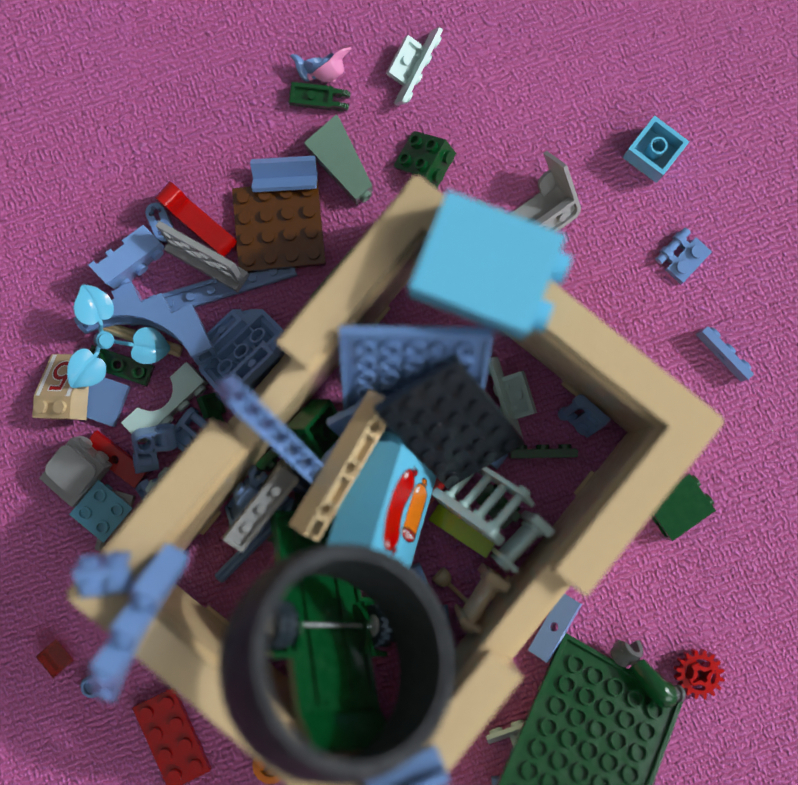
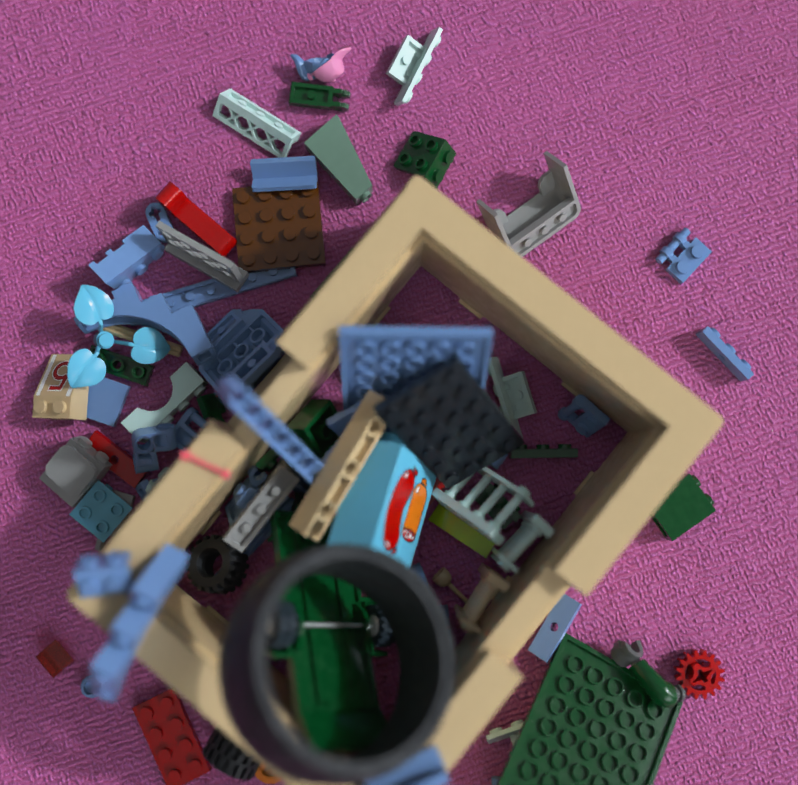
(186, 455): none -> coral hinge
(202, 561): none -> black tyre
(229, 756): none -> black tyre
(261, 118): none -> light aqua fence
(490, 267): medium azure brick -> none
(655, 149): medium azure brick -> none

